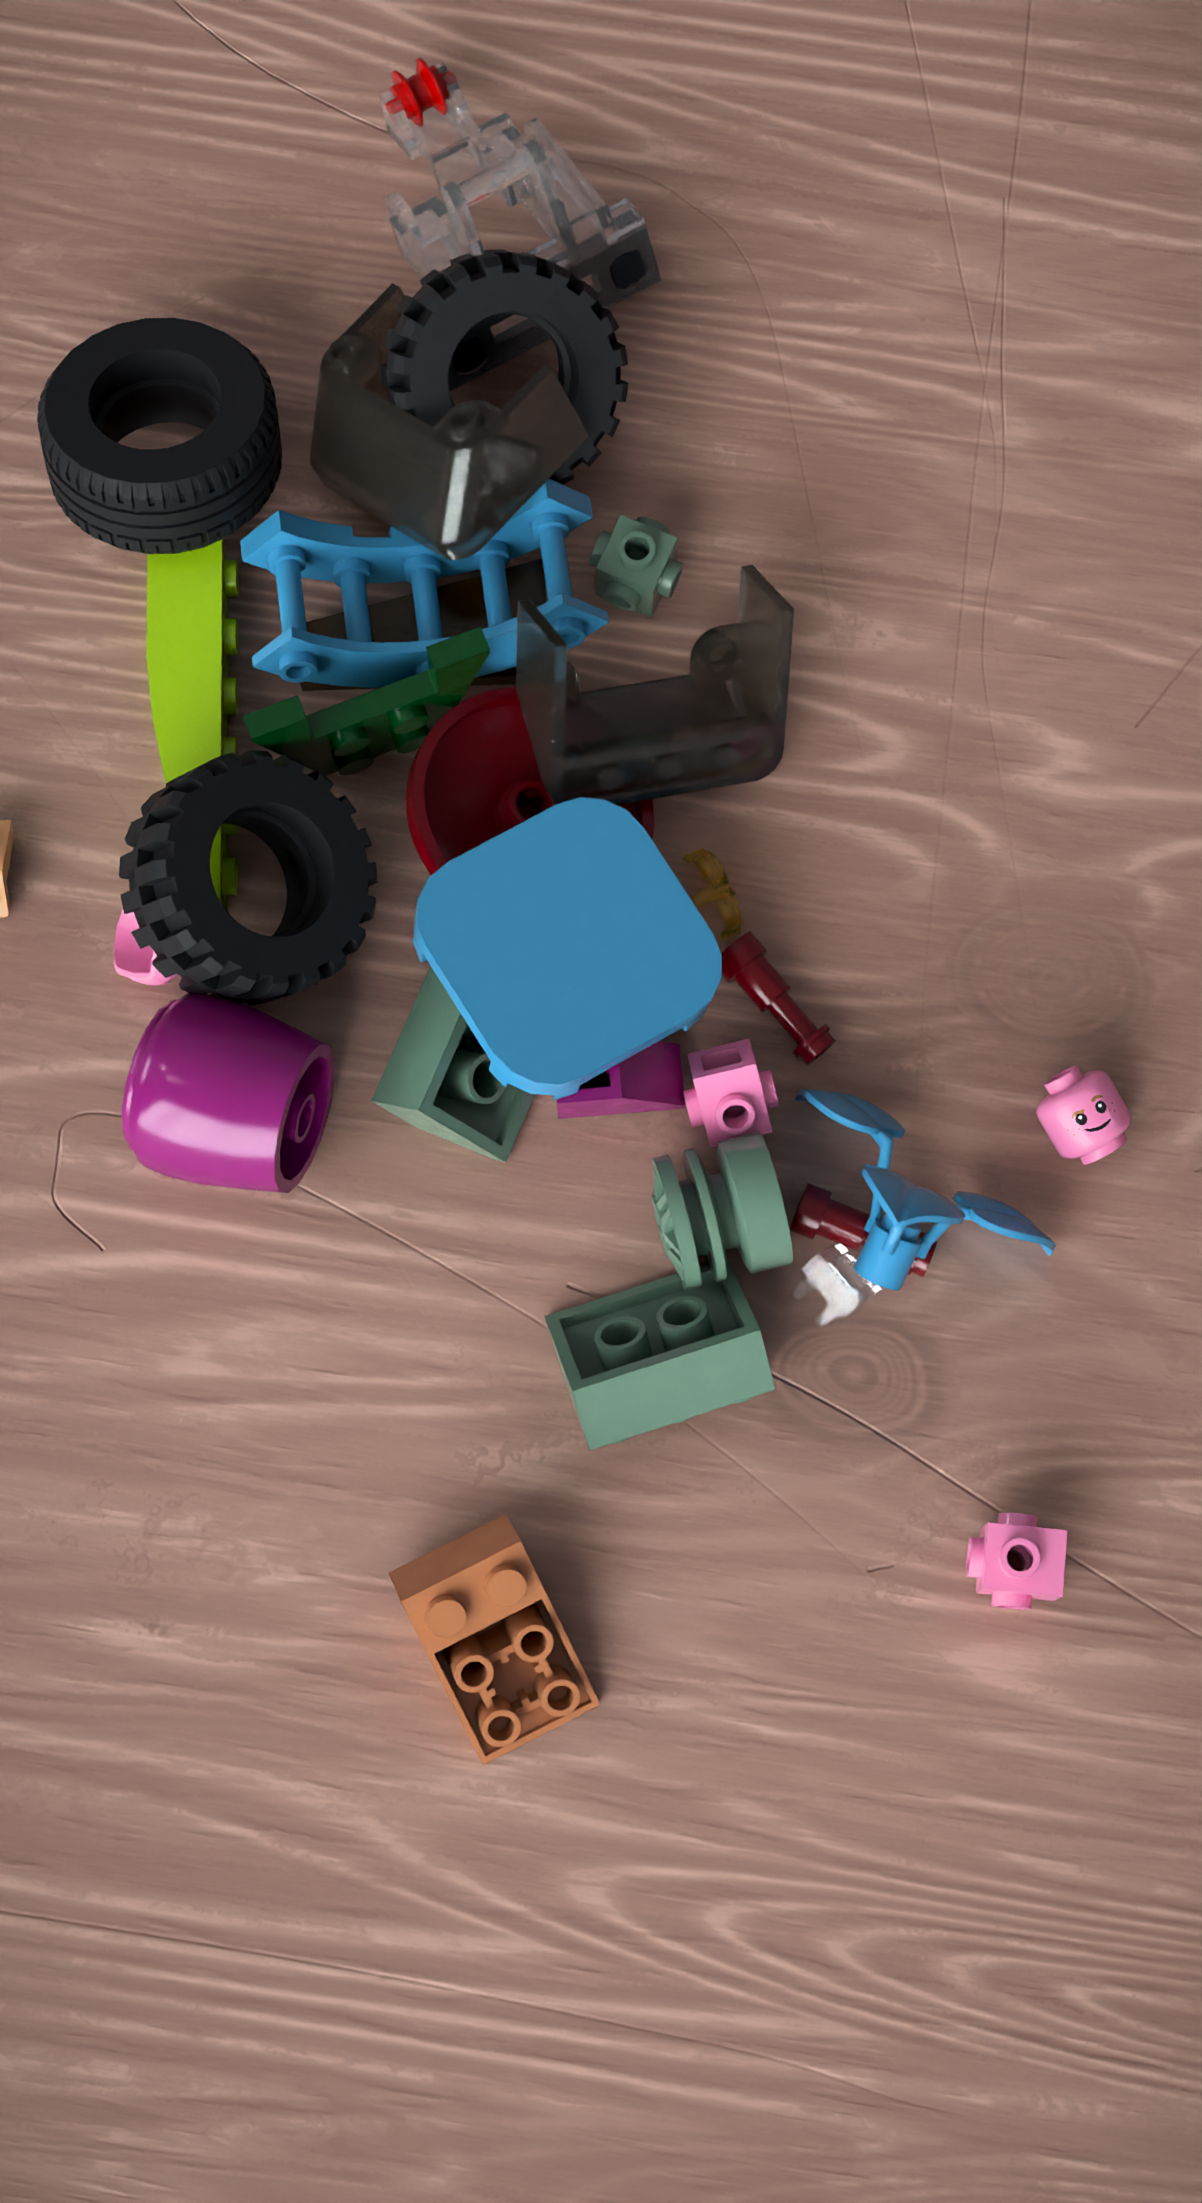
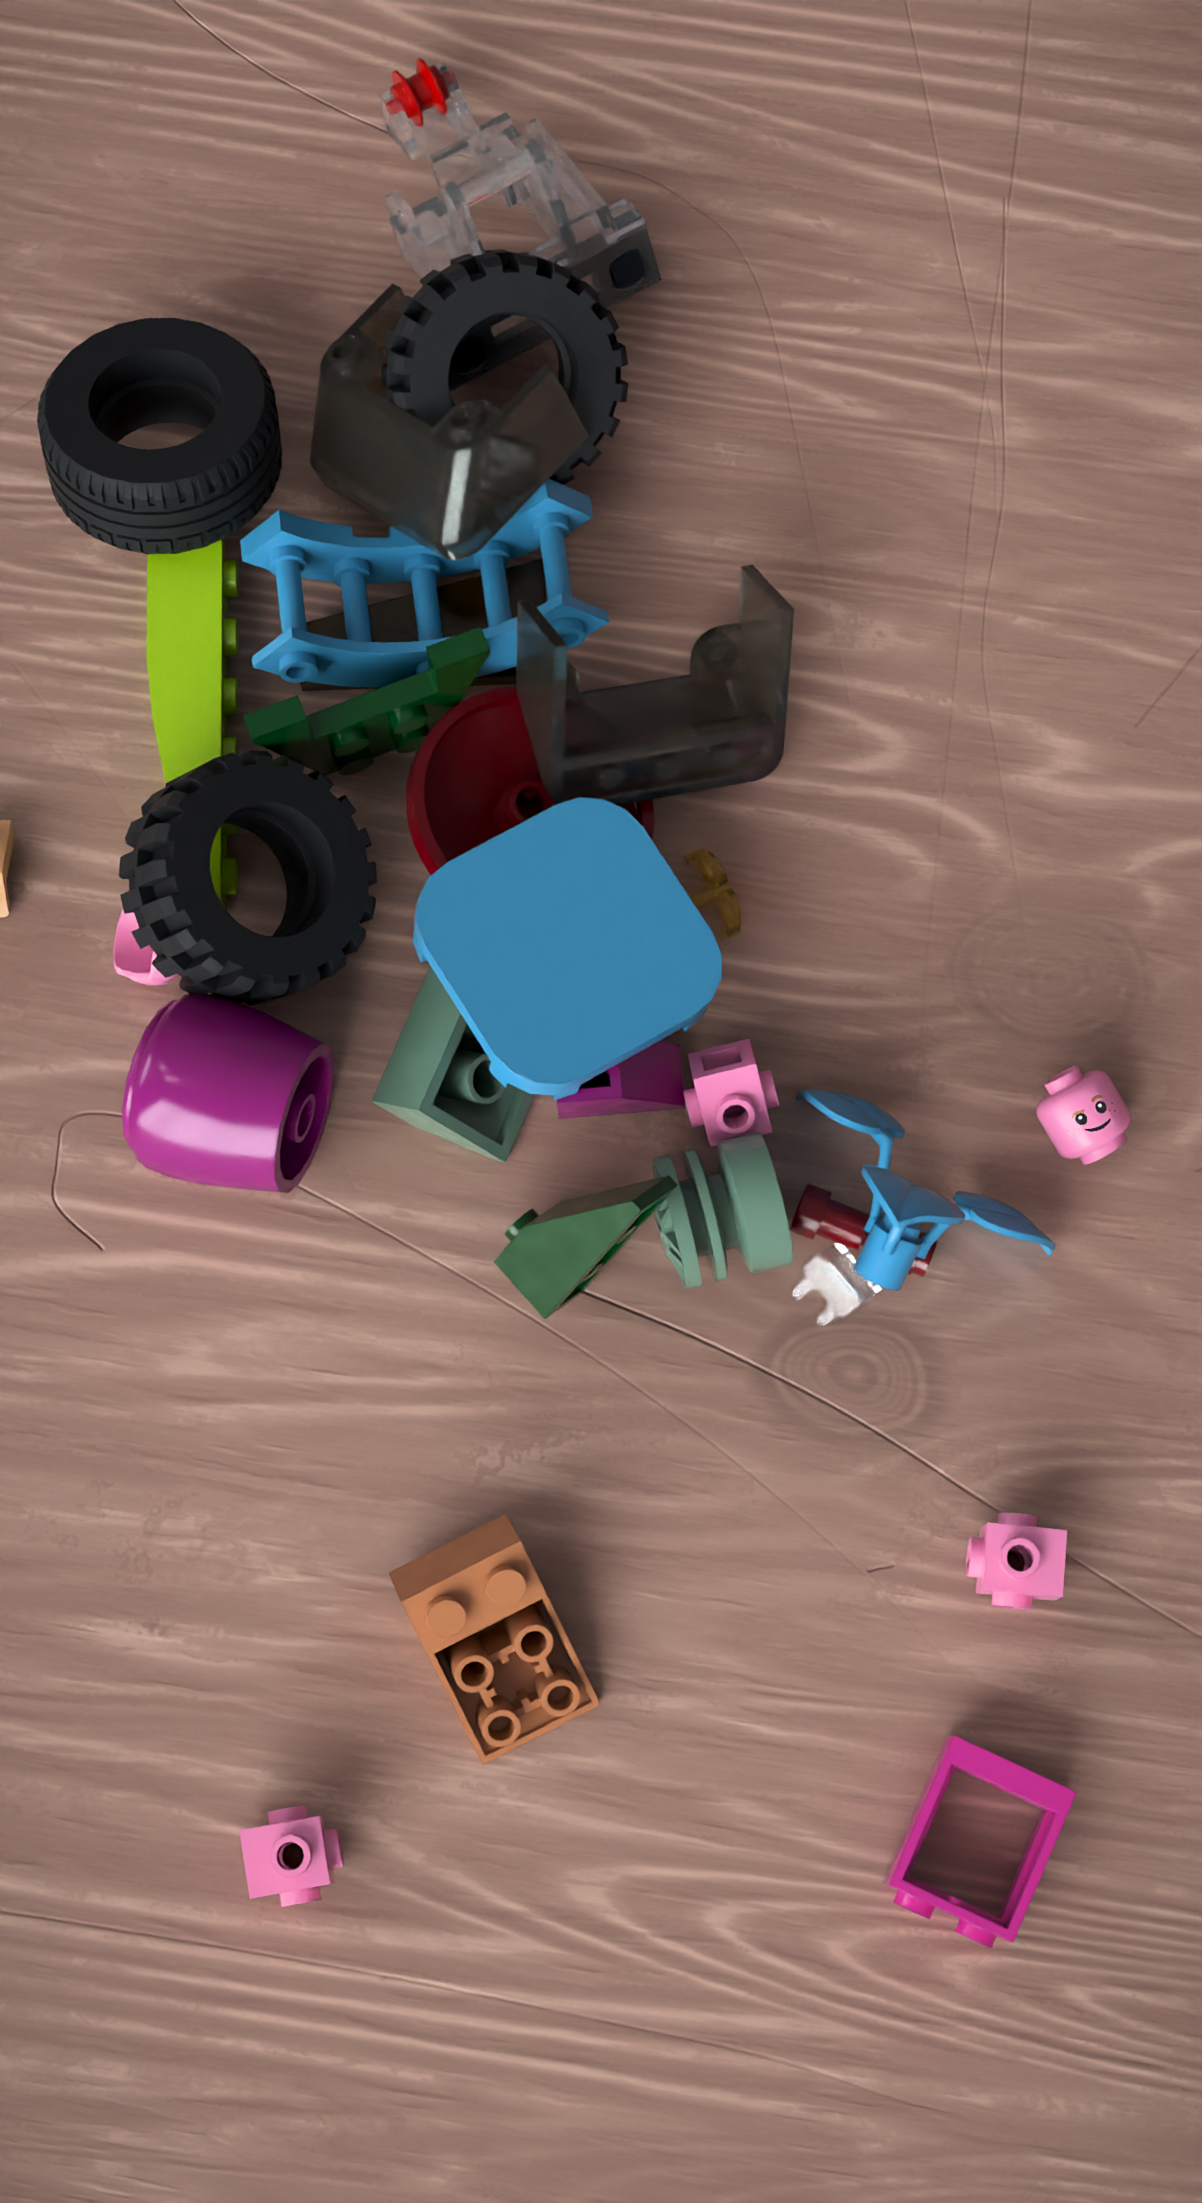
(265, 1856): none -> bright pink brick
(572, 1242): none -> dark green slope
(636, 564): sand green brick -> none
(659, 1355): sand green slope -> none
(747, 966): dark red piece -> none
(1005, 1776): none -> dark pink window

